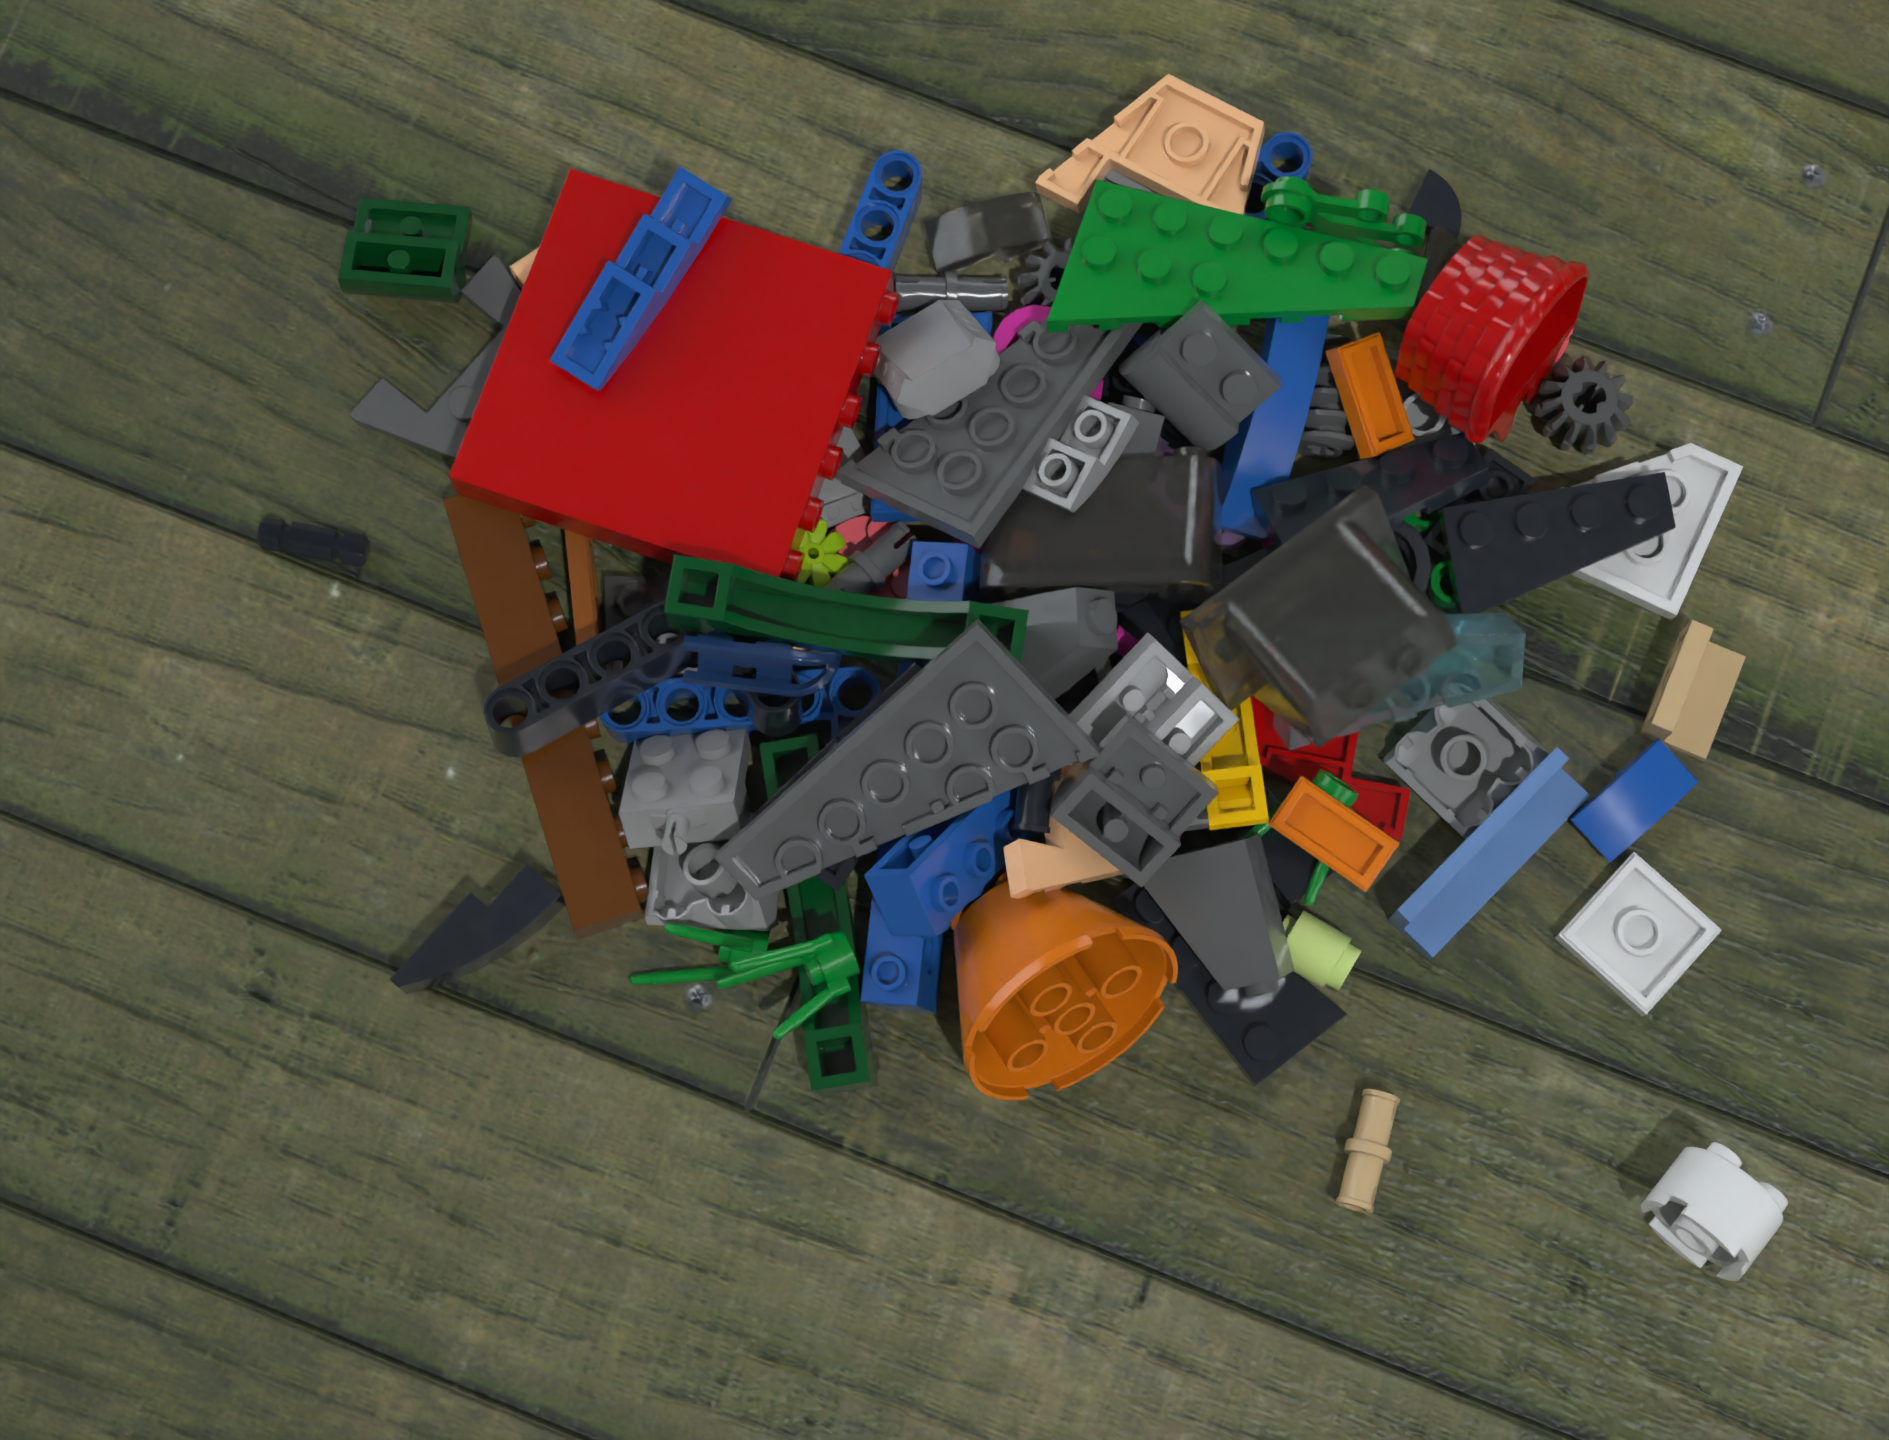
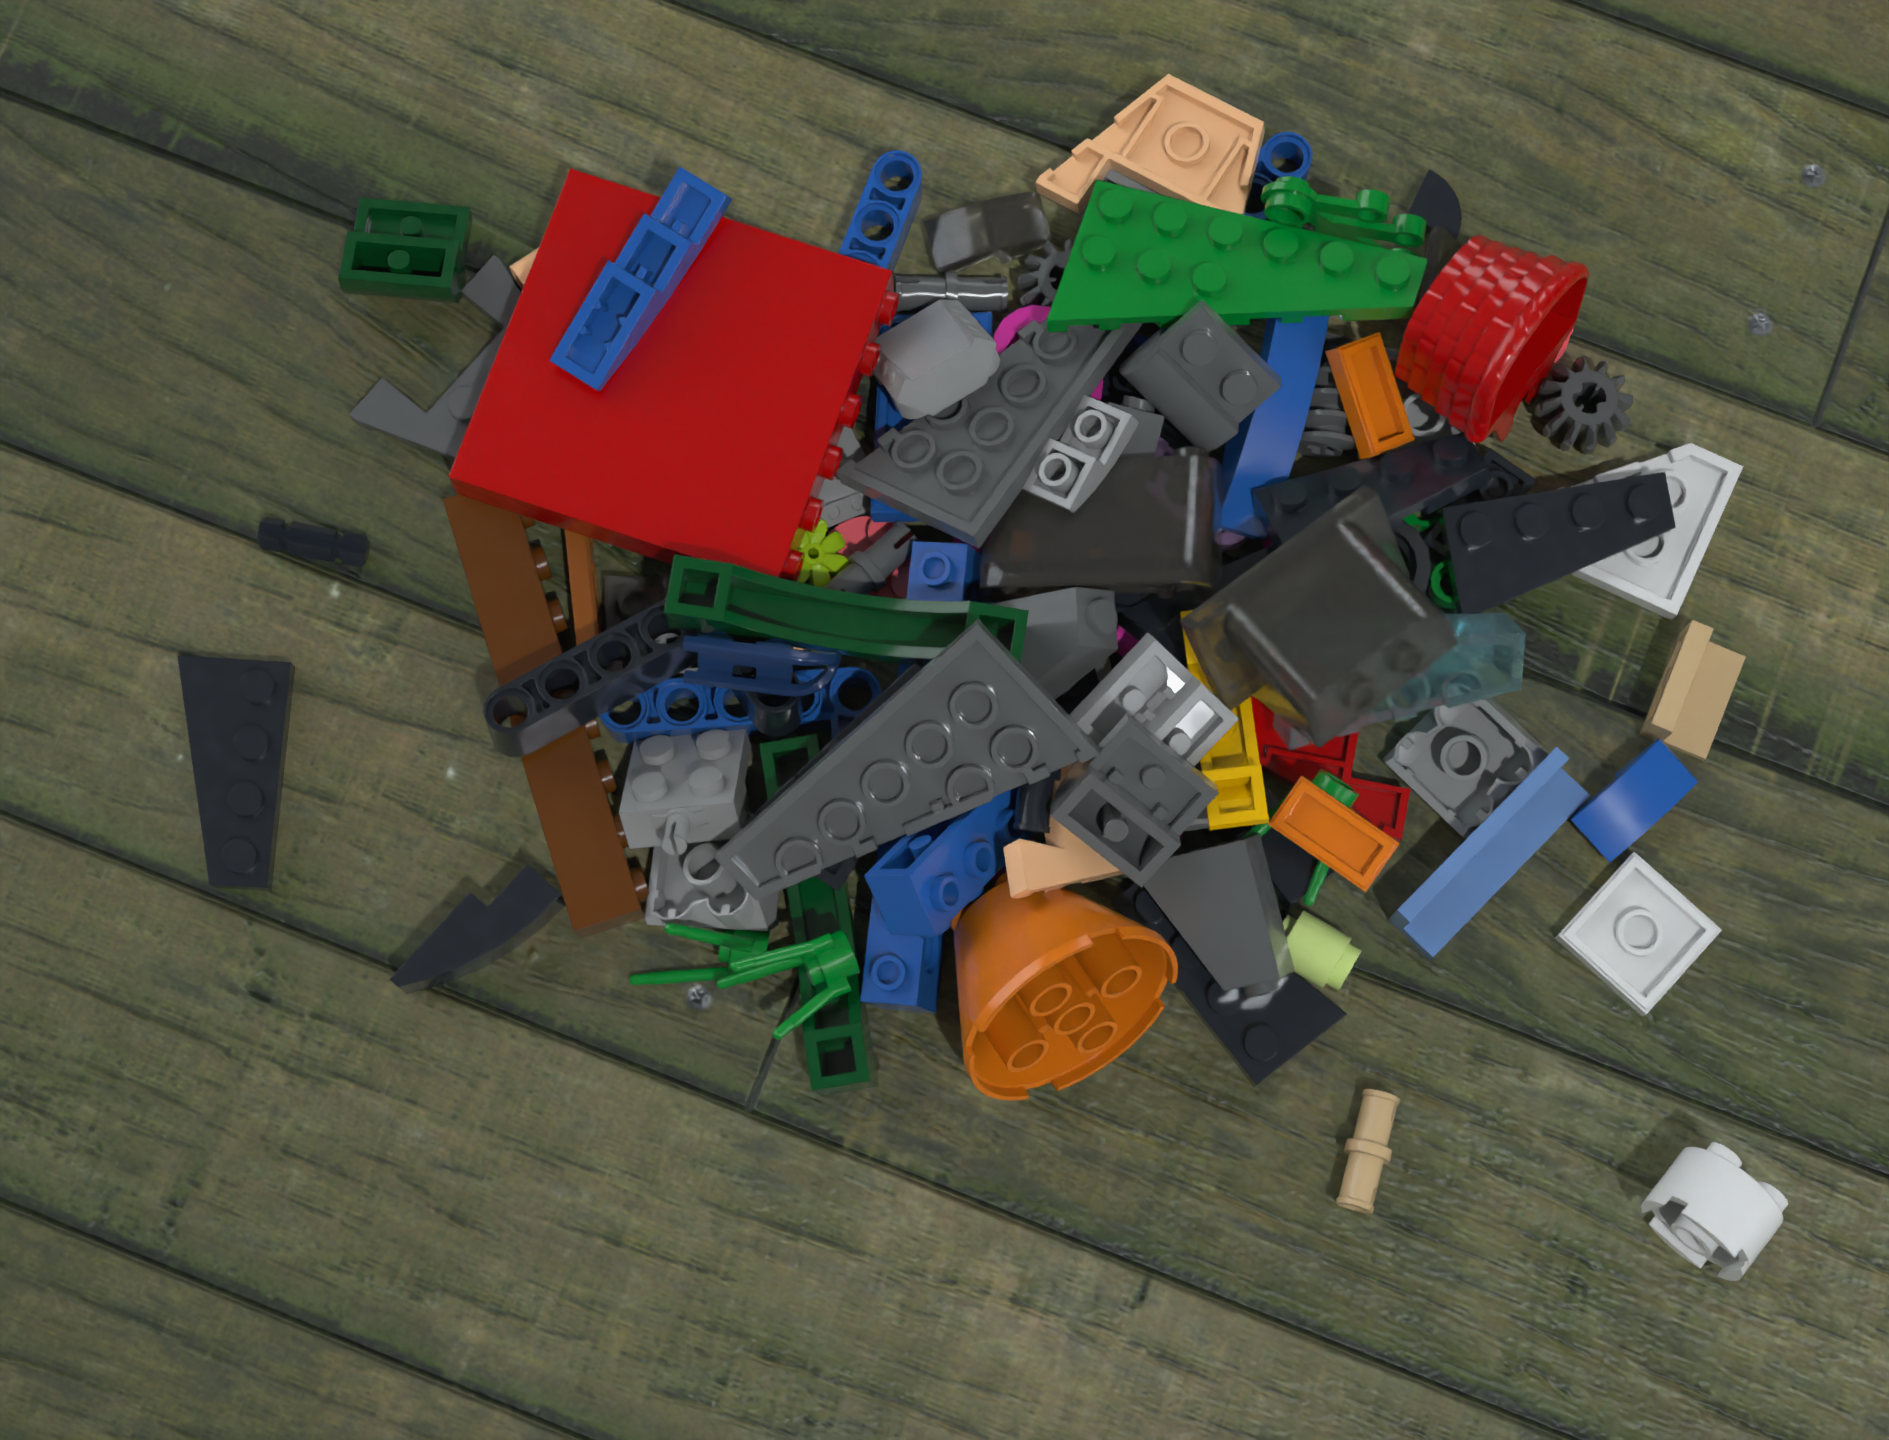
(238, 755): none -> black wing

